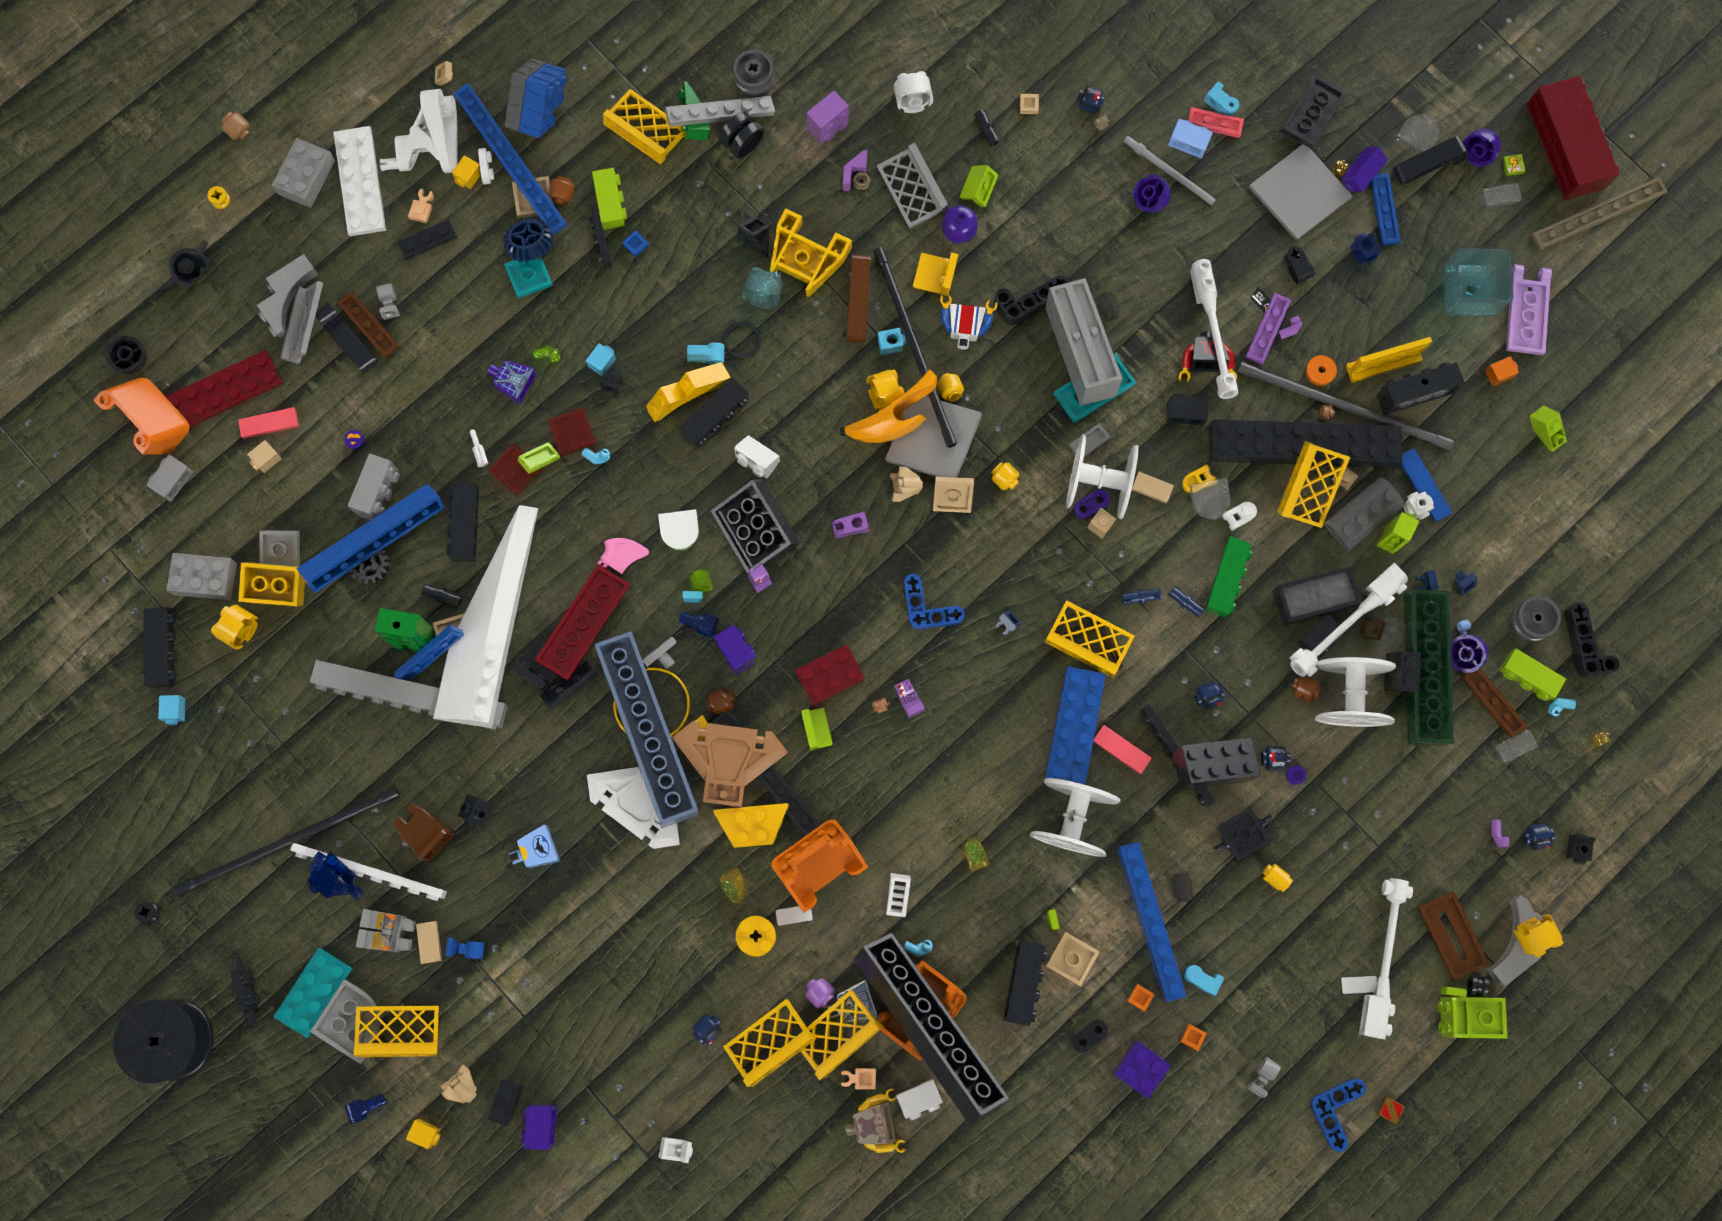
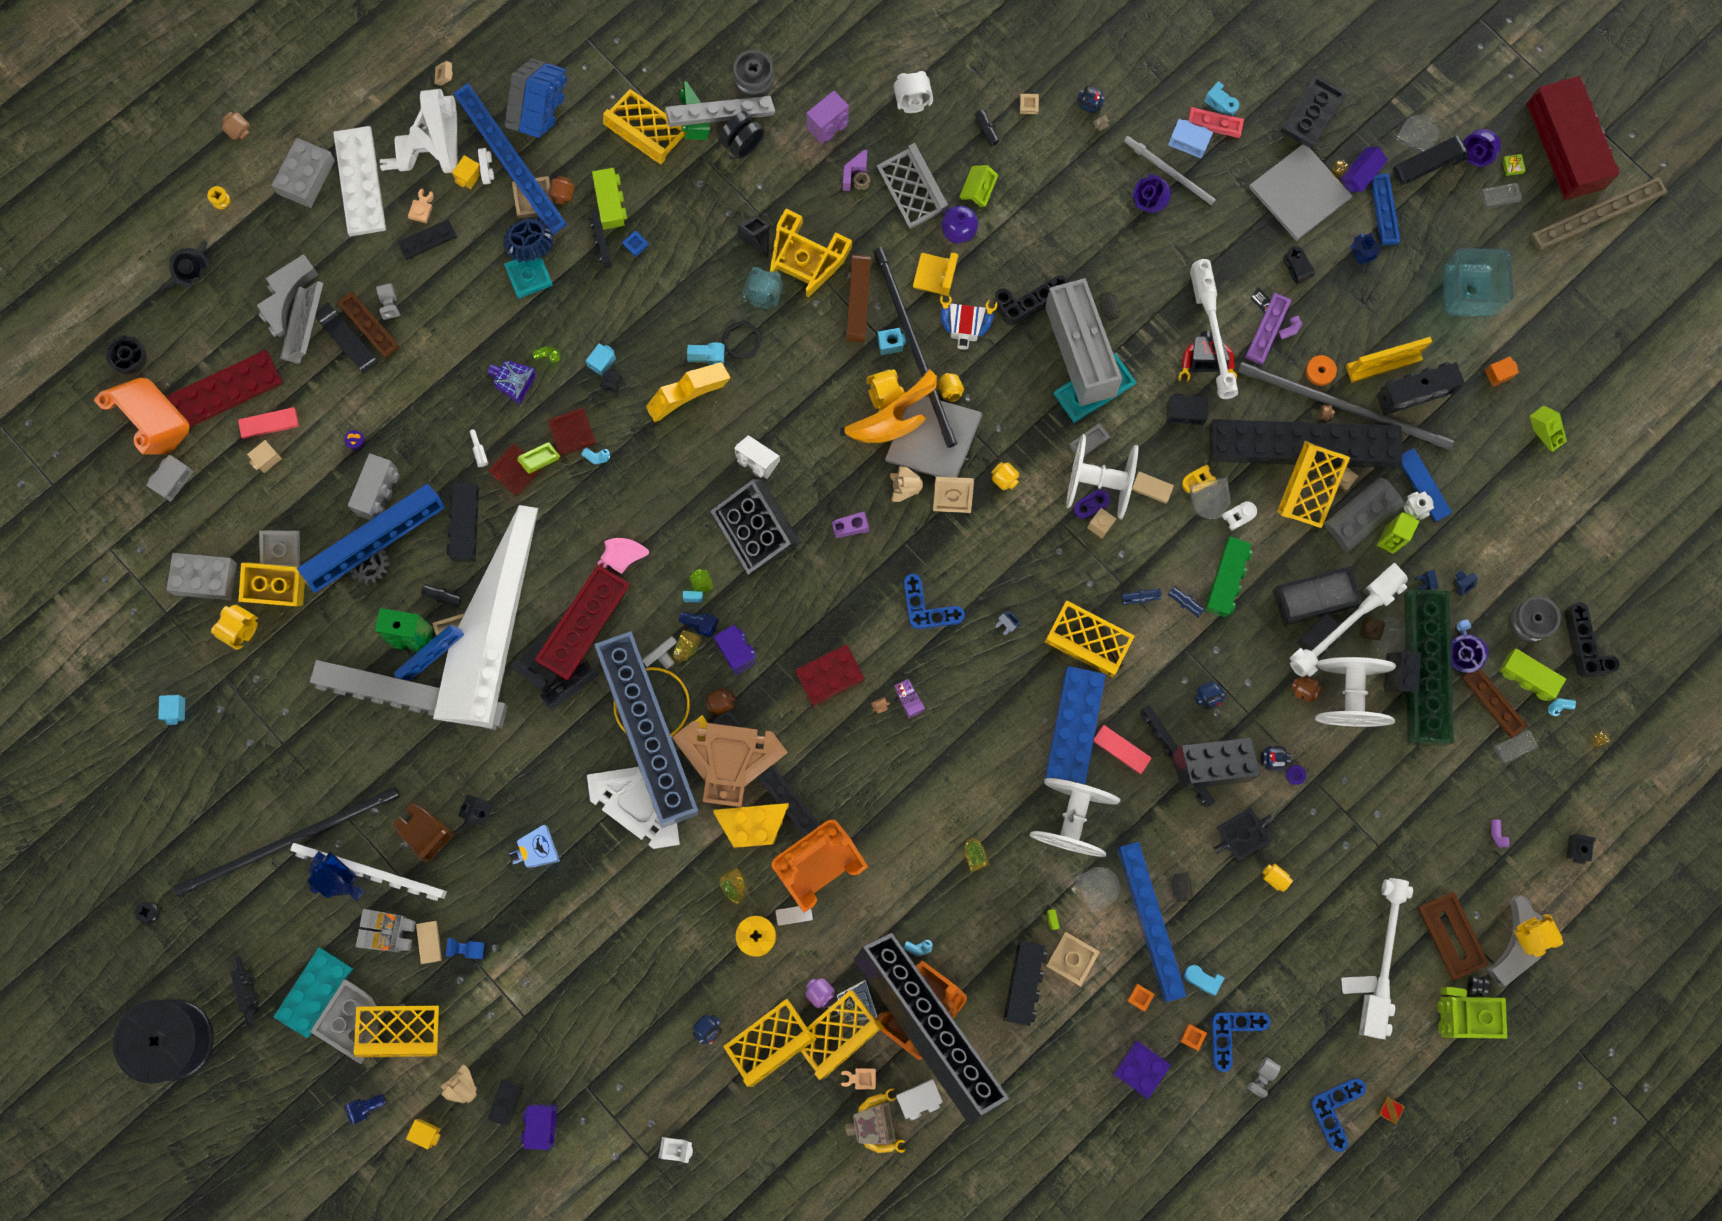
(159, 647): black brick -> none
(679, 528): white tile -> none
(686, 646): none -> clear yellow rock
(714, 413): black brick -> none
(759, 578): medium lavender leg -> none
(816, 728): lime panel -> none
(902, 878): white slope -> none
(1088, 1033): black plate -> none
(1098, 887): none -> clear tile
(1231, 1026): none -> blue beam
(1528, 312): lavender hinge -> none
(1539, 836): dark blue head -> none

